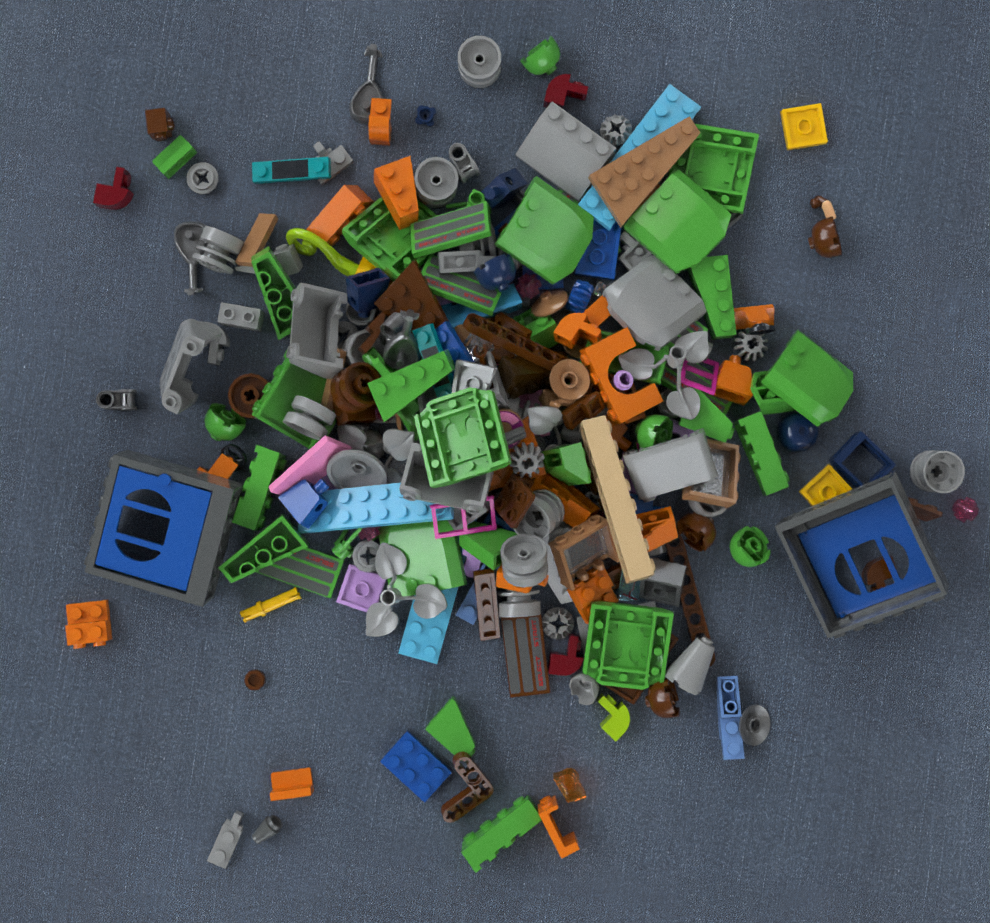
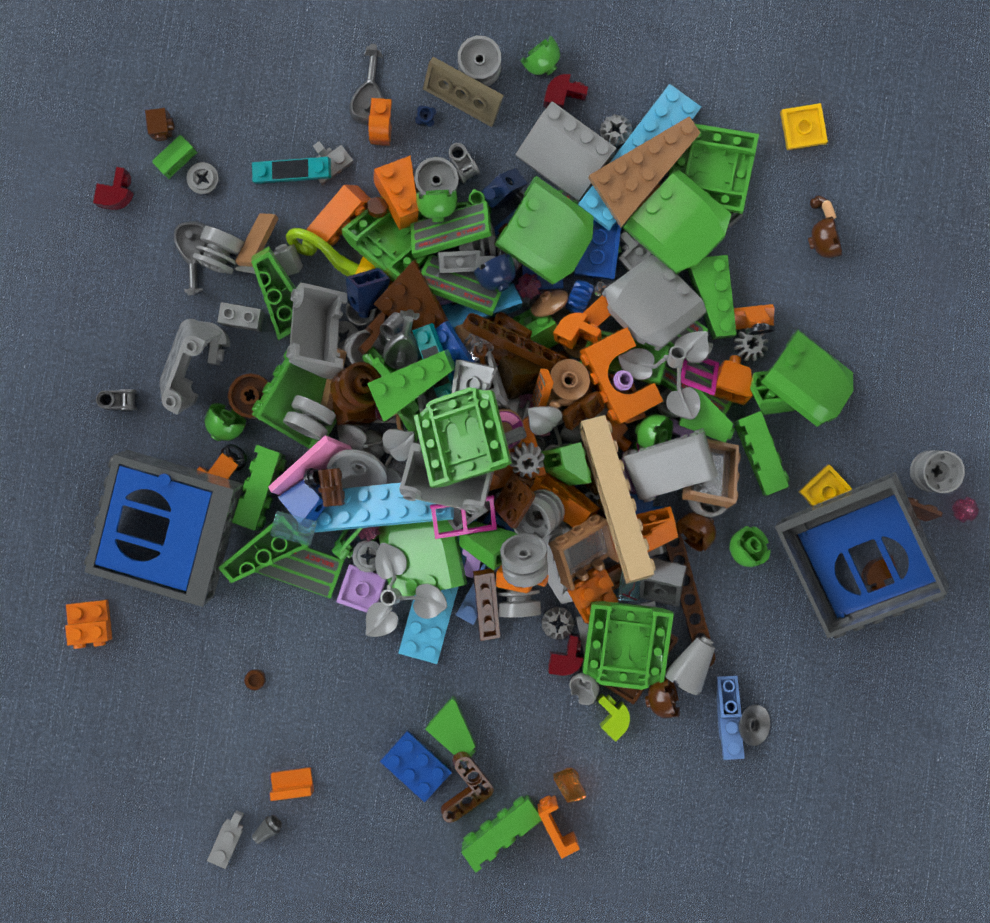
(264, 607): yellow pin -> none
(293, 528): none -> clear light blue hinge
(311, 478): none -> black plate
(331, 487): none -> reddish brown hips
(377, 207): none -> reddish brown tile
(437, 204): none -> bright green cylinder
(451, 93): none -> dark tan plate
(525, 655): dark grey tile -> none
(542, 388): none -> orange tile
(797, 433): dark blue cylinder -> none
(849, 446): dark blue window -> none

